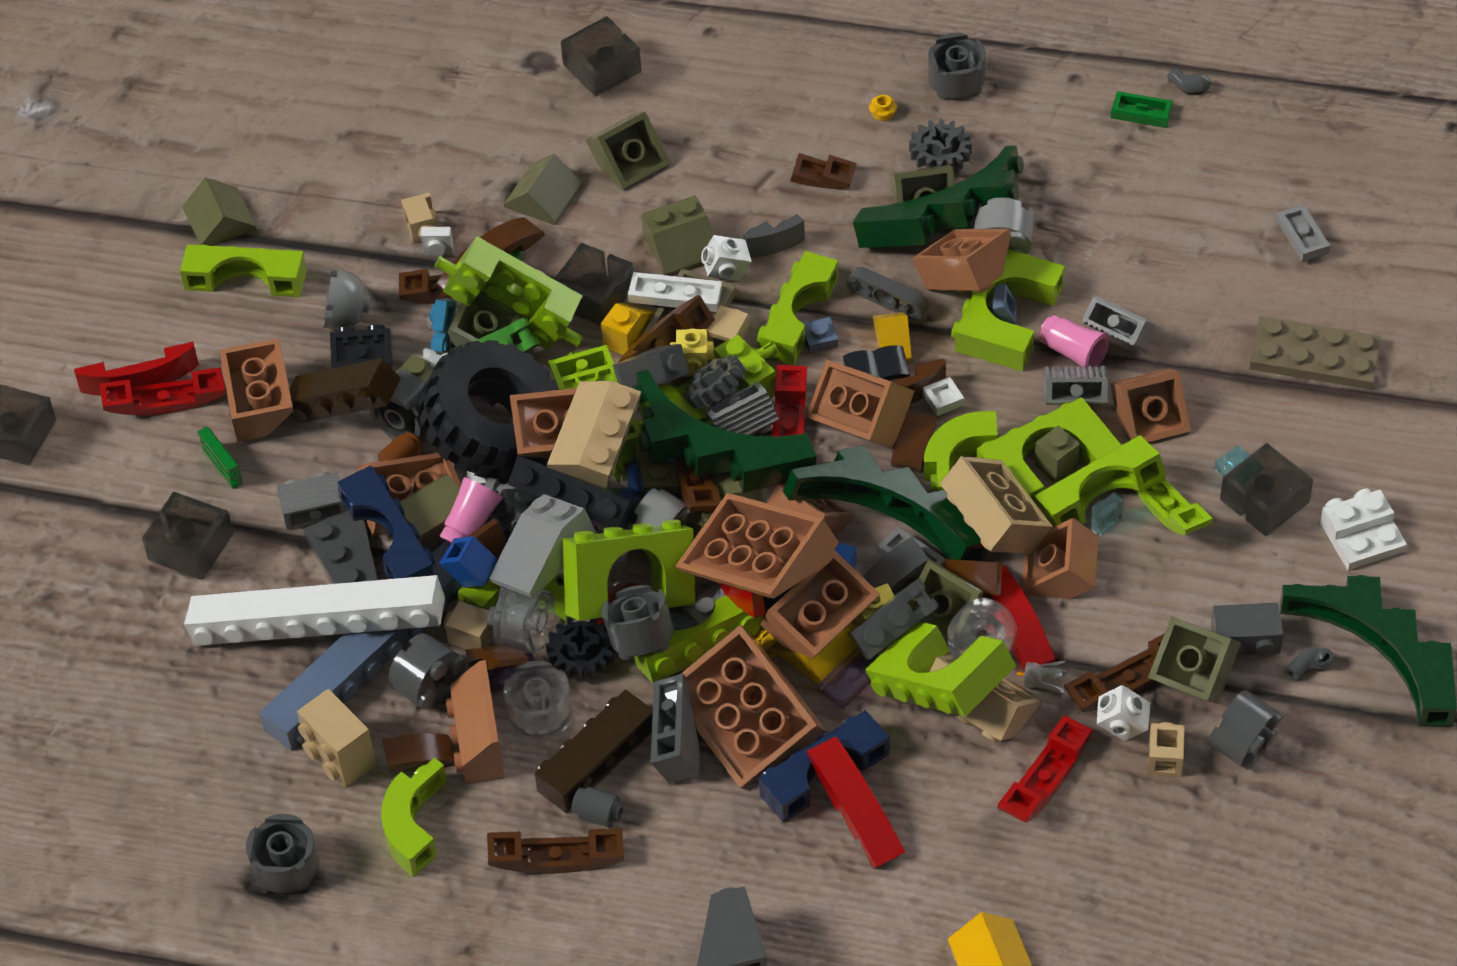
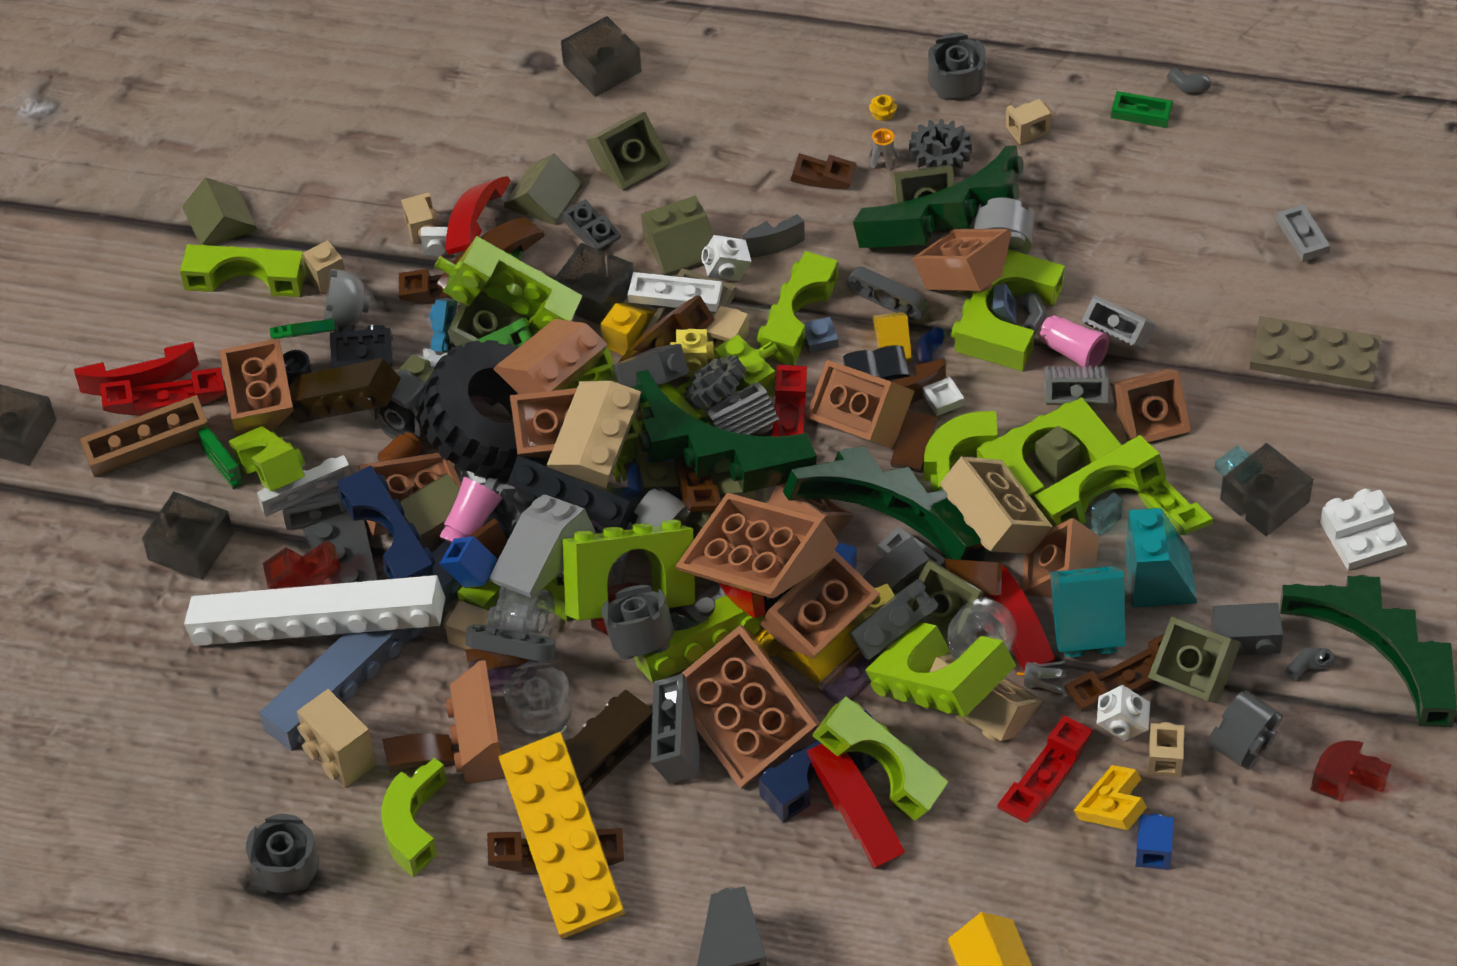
(144, 435): none -> medium nougat brick
(269, 456): none -> lime arch
(291, 569): none -> clear red brick
(296, 364): none -> black wheel
(302, 329): none -> green tile
(315, 482): none -> white plate
(319, 262): none -> tan brick
(425, 671): dark grey brick -> none
(462, 223): none -> red slope
(510, 642): none -> dark grey beam
(552, 357): none -> nougat slope
(561, 835): none -> yellow plate
(567, 641): black gear -> none
(590, 226): none -> dark grey slope
(597, 806): dark grey brick -> none
(883, 142): none -> flat silver piece
(911, 779): none -> lime arch
(929, 343): none -> clear blue arm
(1029, 121): none -> tan brick
(1037, 310): none -> dark grey arm
(1089, 610): none -> teal slope
(1110, 800): none -> yellow plate
(1154, 841): none -> blue brick
(1157, 561): none -> teal slope
(1345, 764): none -> clear red brick

